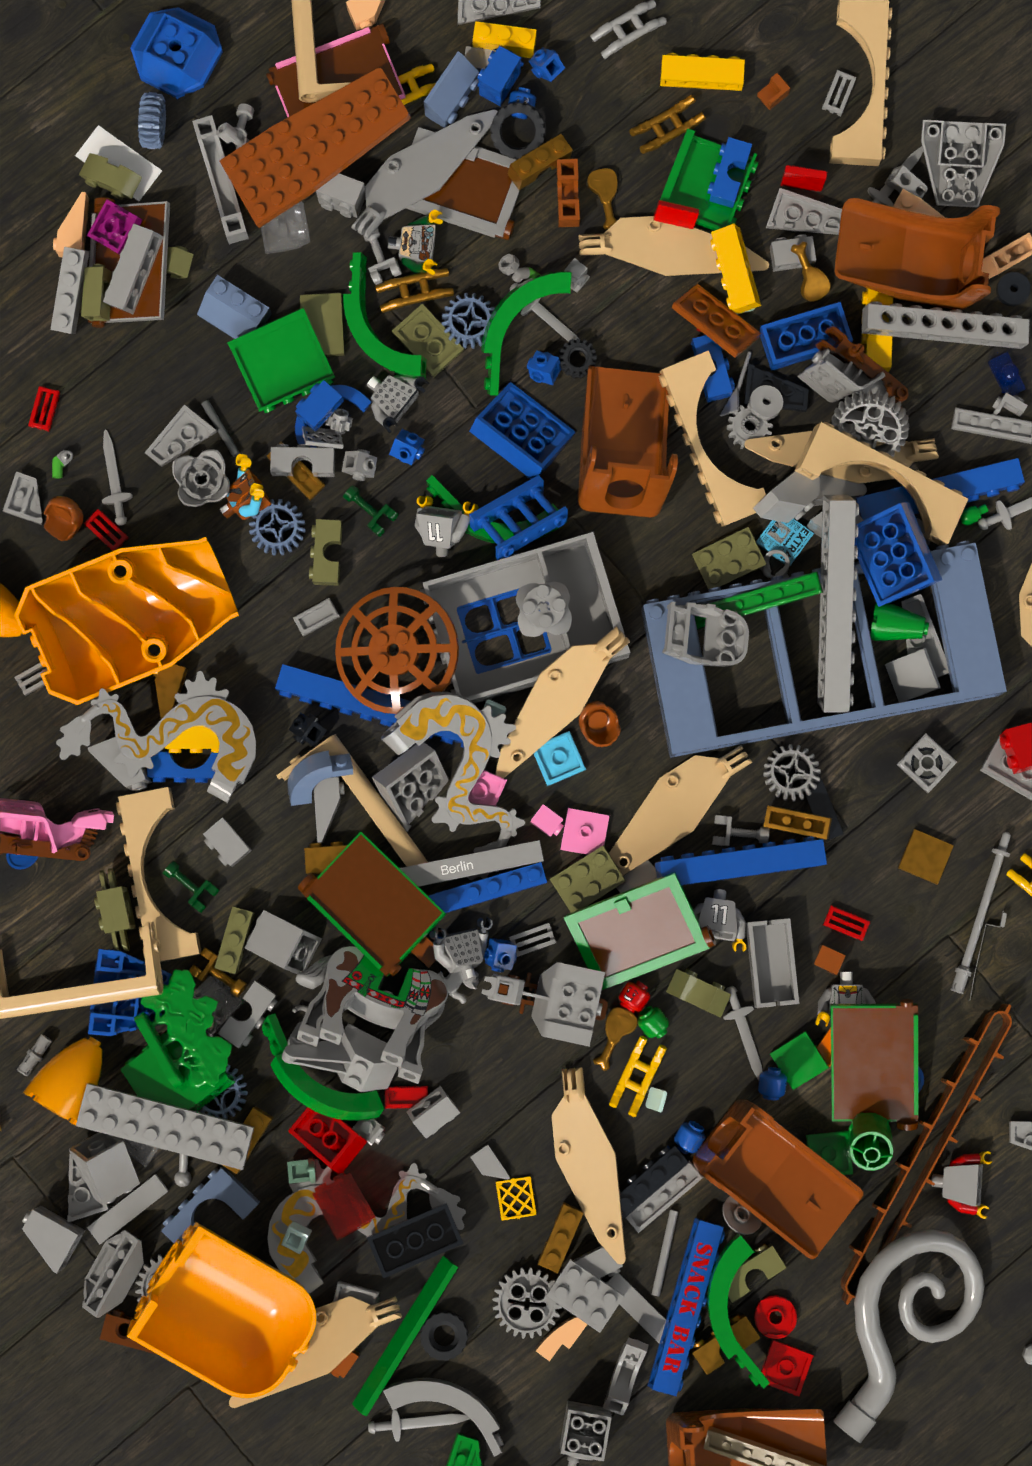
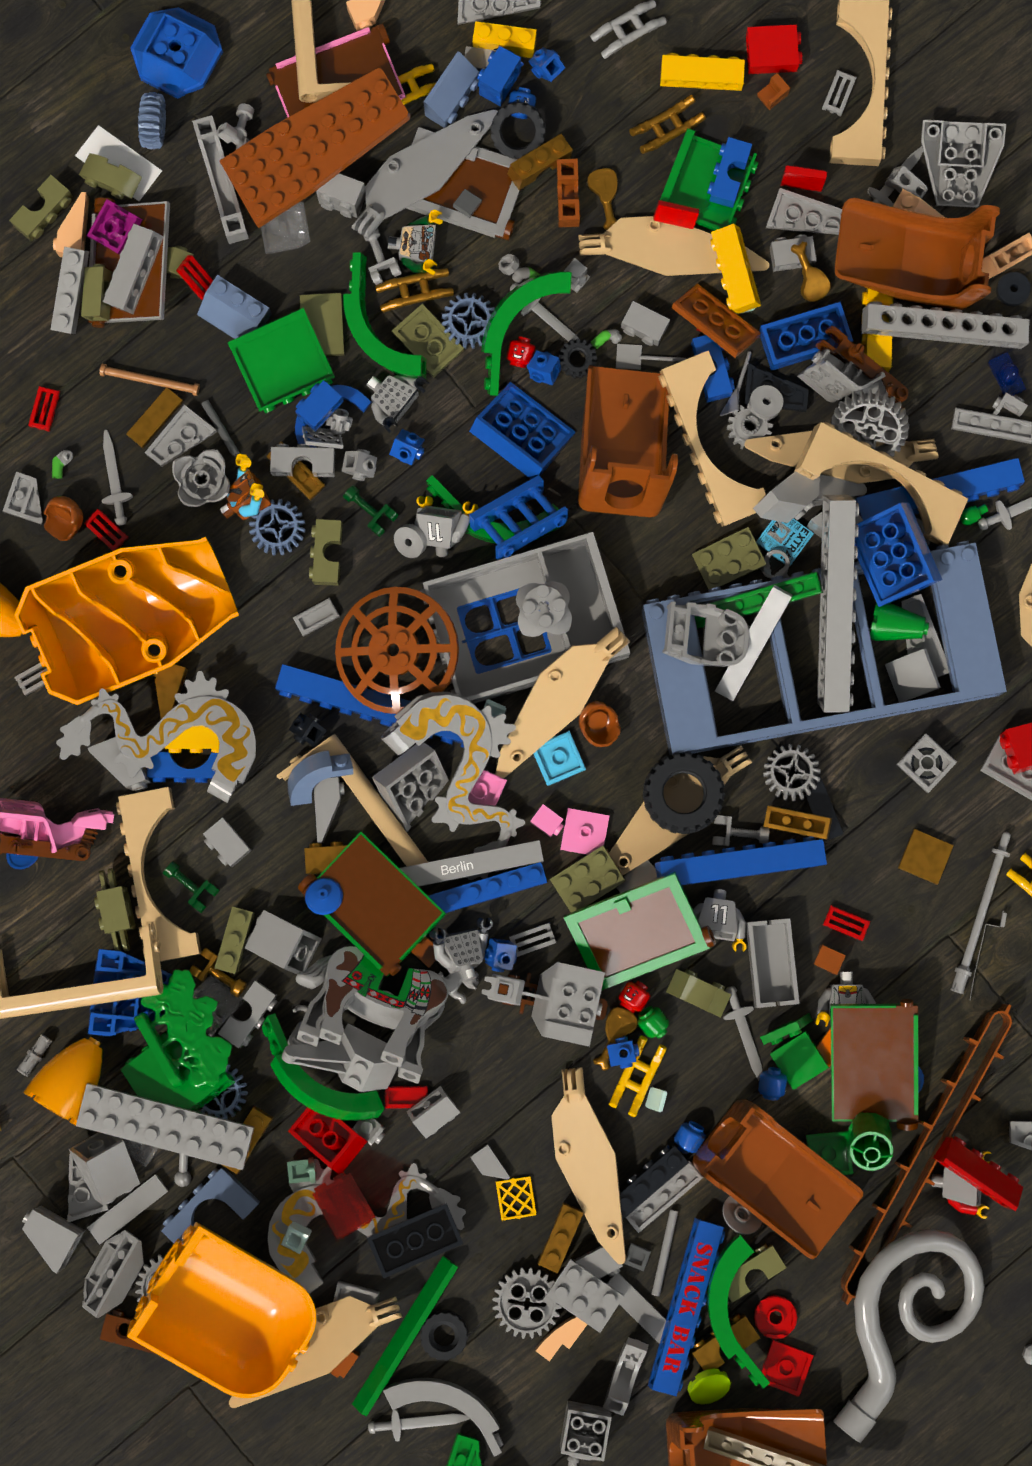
(32, 223): none -> olive arch
(104, 370): none -> medium nougat bar
(154, 417): none -> pearl gold tile
(187, 263): none -> red tile
(324, 896): none -> blue piece
(417, 538): none -> light grey piece
(467, 203): none -> dark grey tile
(520, 352): none -> red head
(606, 335): none -> bright green arm
(615, 1055): none -> blue brick
(630, 357): none -> light grey piece
(637, 1256): none -> dark grey tile
(644, 324): none -> light grey brick
(689, 764): none -> black tyre
(709, 1386): none -> lime tile
(758, 636): none -> tile
(773, 49): none -> red brick
(791, 1028): none -> green wing
(979, 1173): none -> red slope

